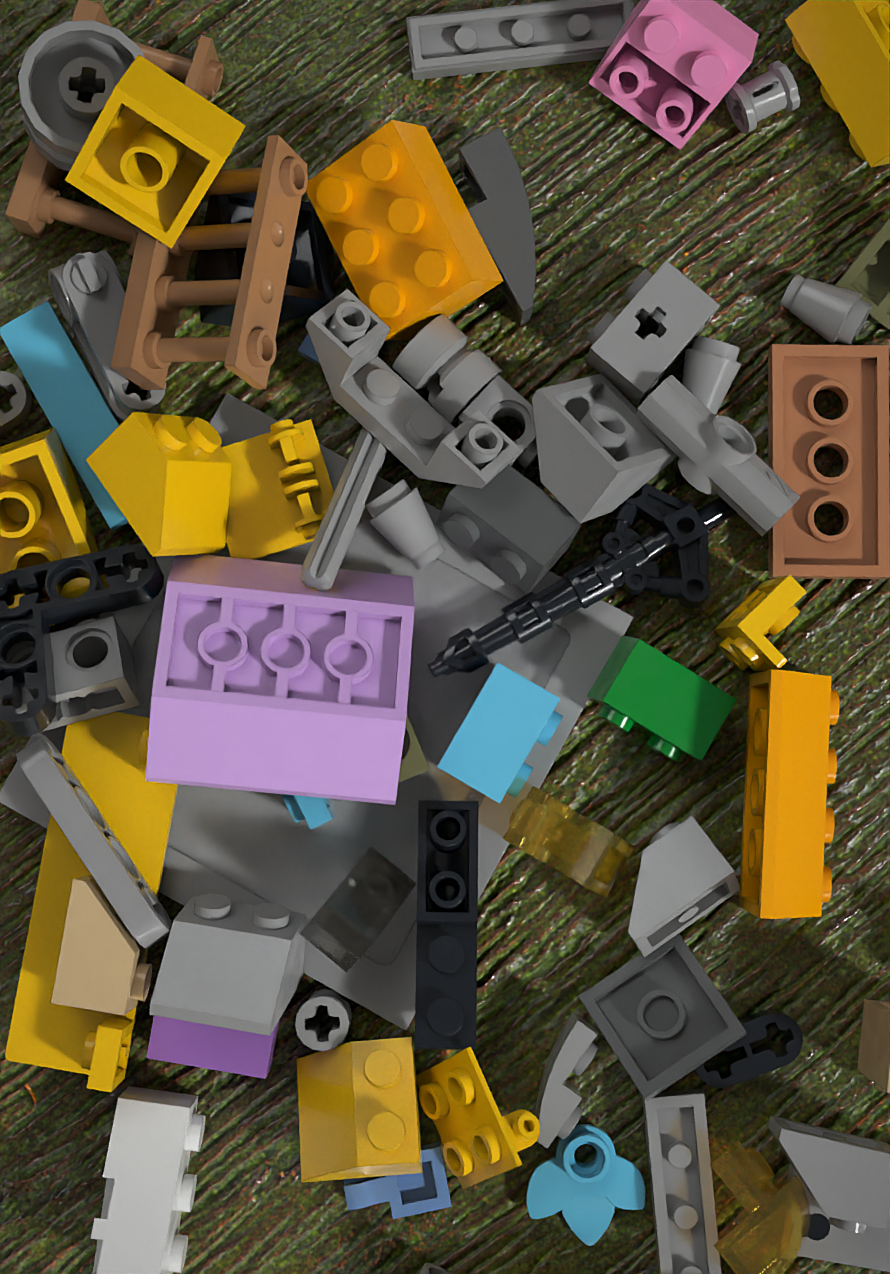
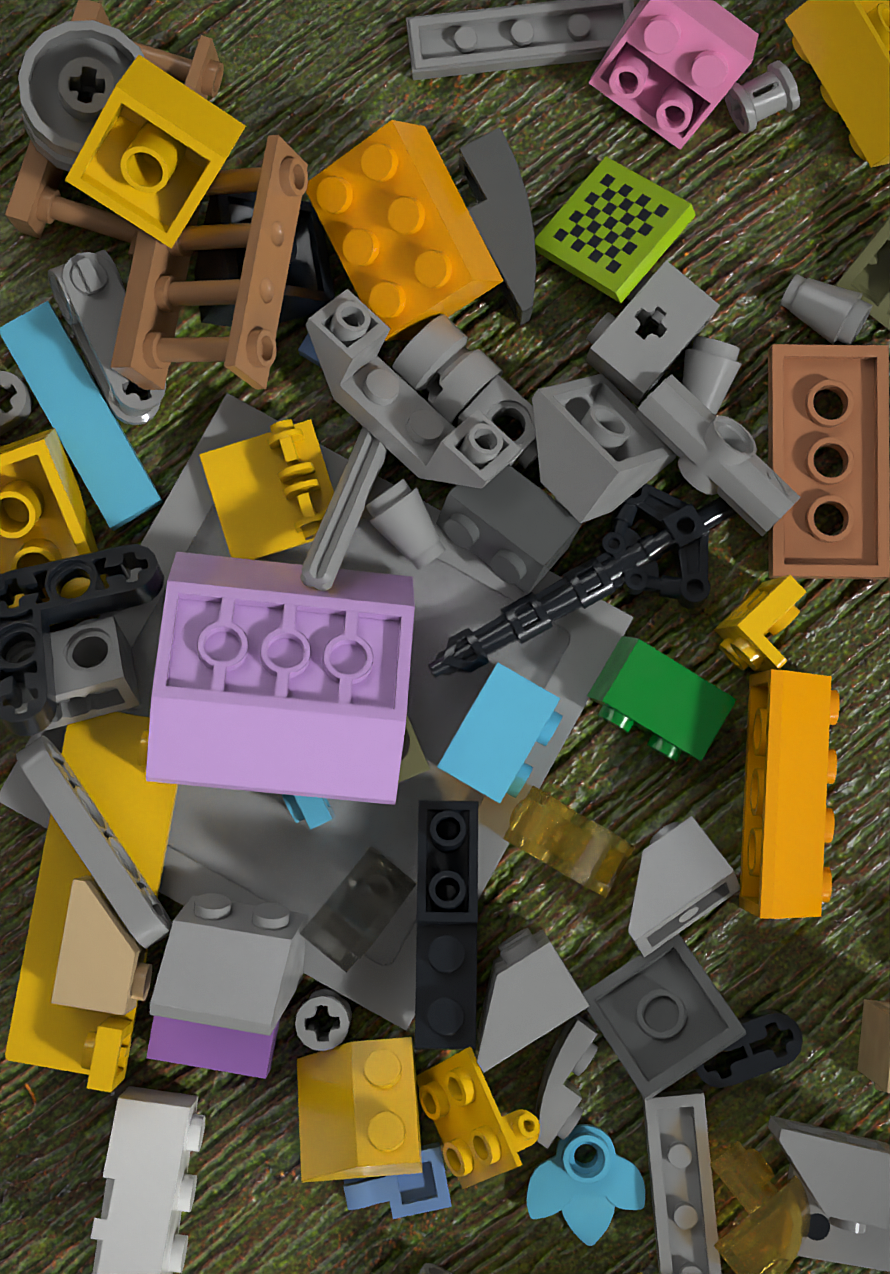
(168, 481): yellow slope -> none
(524, 997): none -> light grey slope
(614, 229): none -> lime tile

